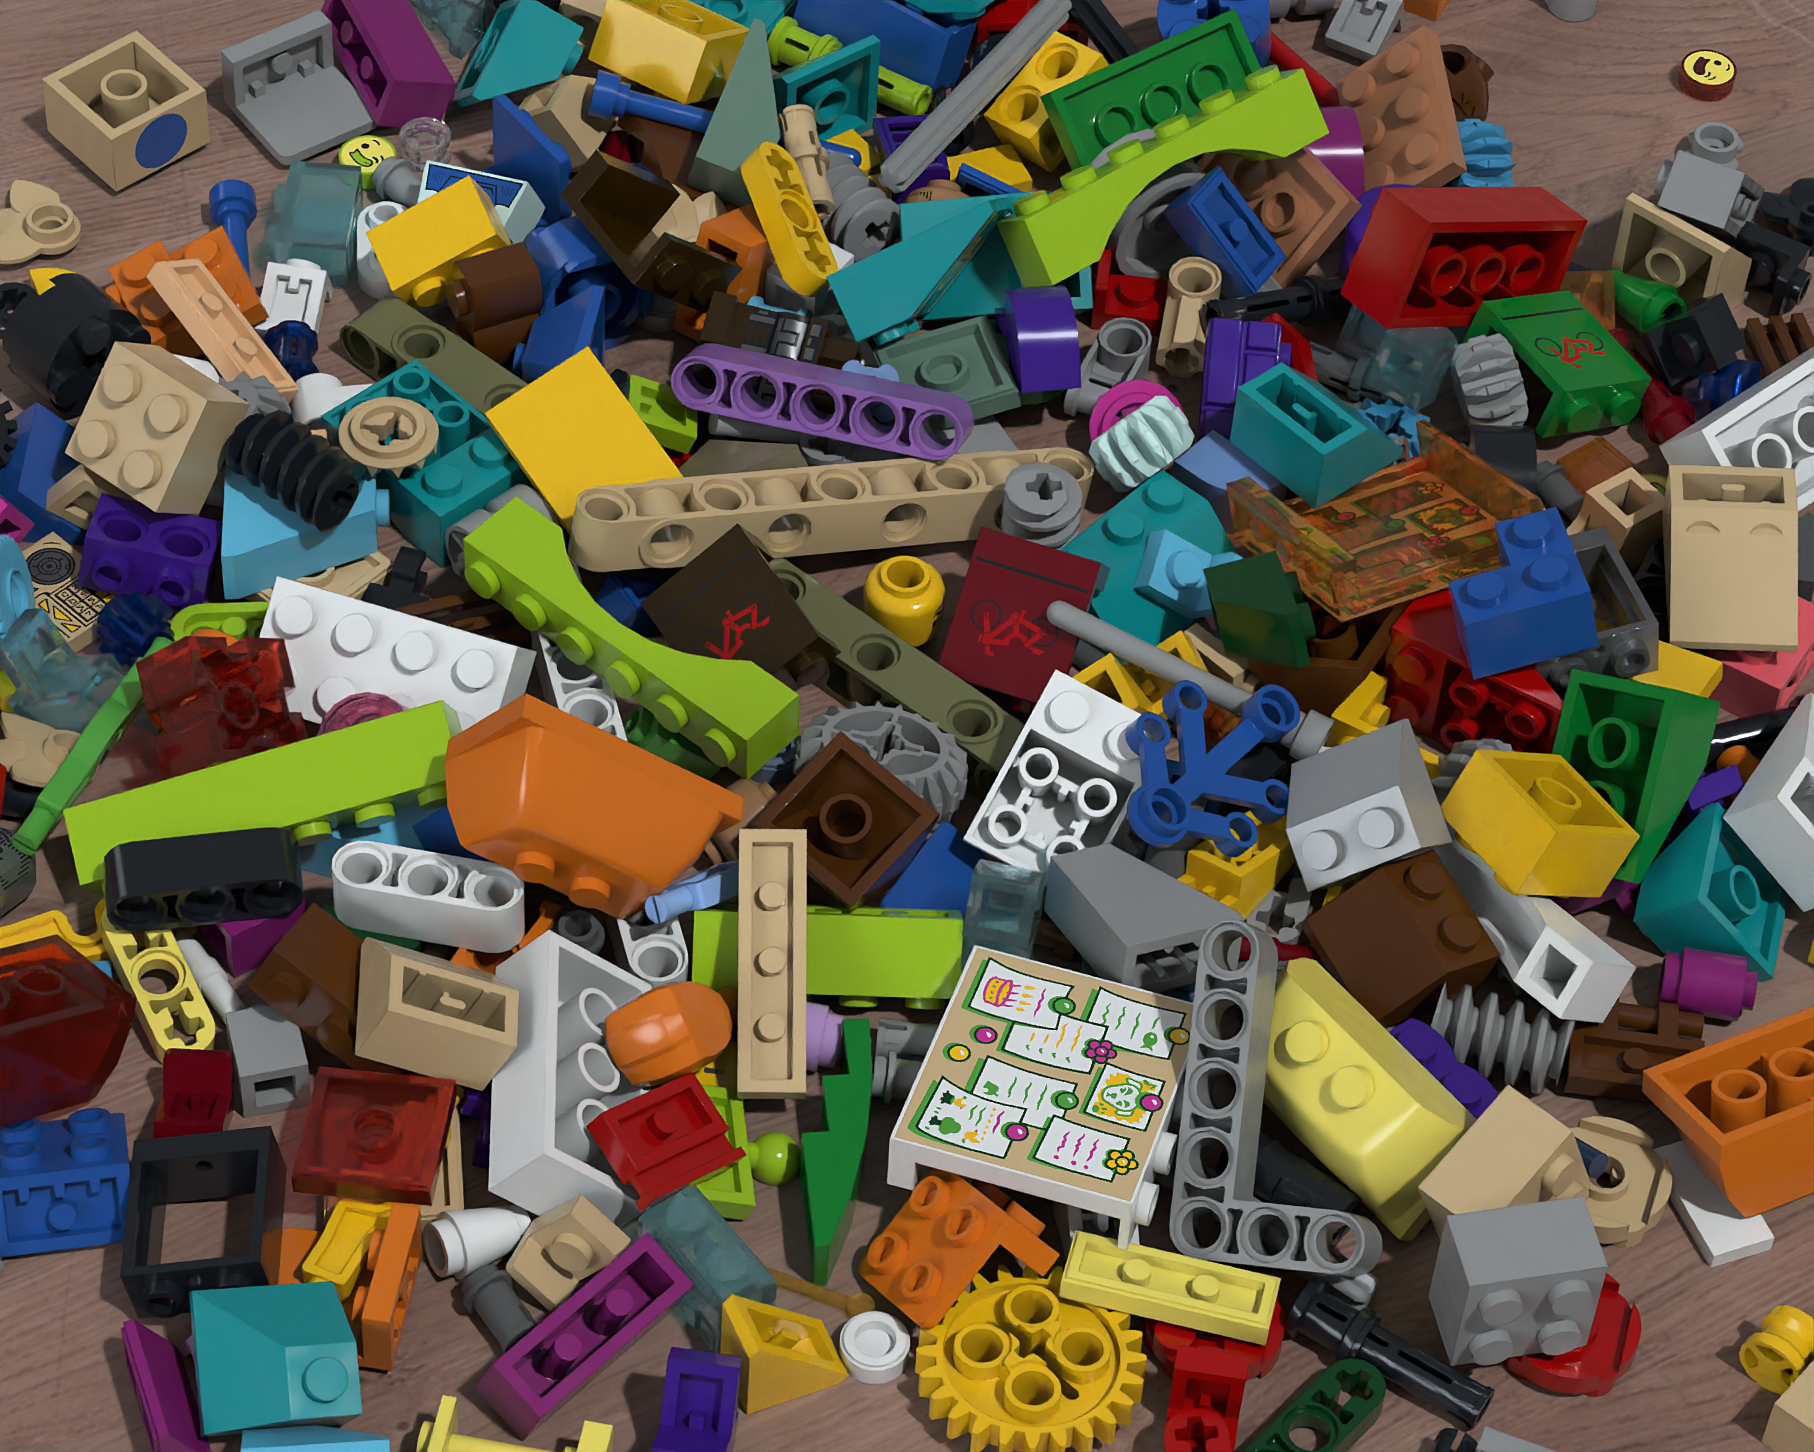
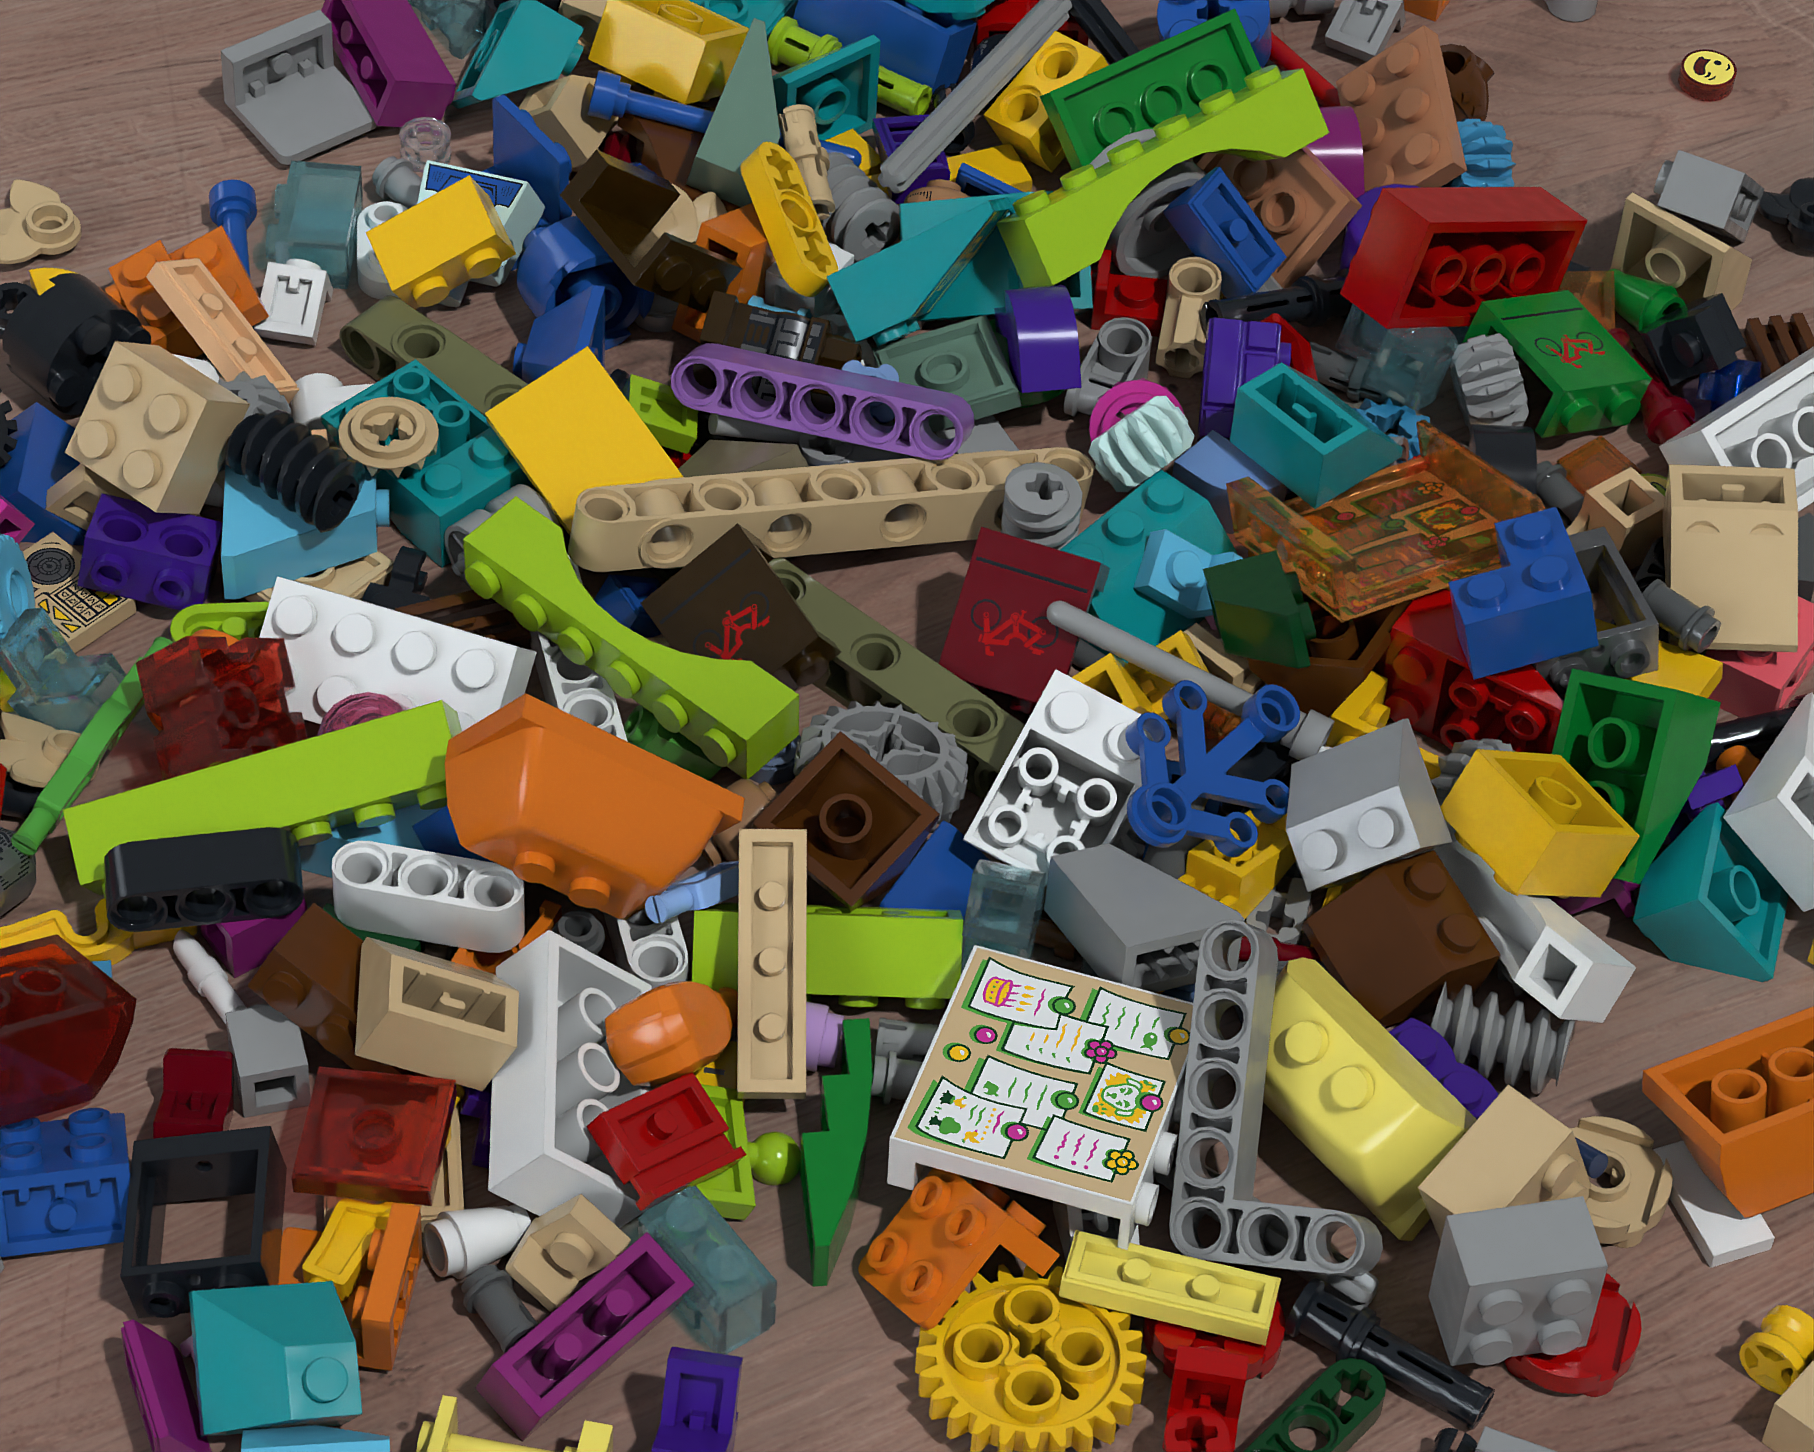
(126, 110): tan brick -> none
(132, 624): clear blue gear -> none
(156, 1009): light yellow beam -> none
(280, 344): clear blue bush -> none
(368, 153): tile -> none
(495, 300): reddish brown brick -> none
(781, 1353): yellow slope -> none
(854, 1305): clear yellow hinge -> none
(874, 1347): white tile -> none
(905, 598): yellow head -> none
(1291, 1180): black axle -> none
(1612, 1060): reddish brown plate -> none
(1682, 618): none -> dark grey pin
(1708, 983): magenta brick -> none
(1716, 143): light grey plate -> none
(1775, 266): black bracket -> none

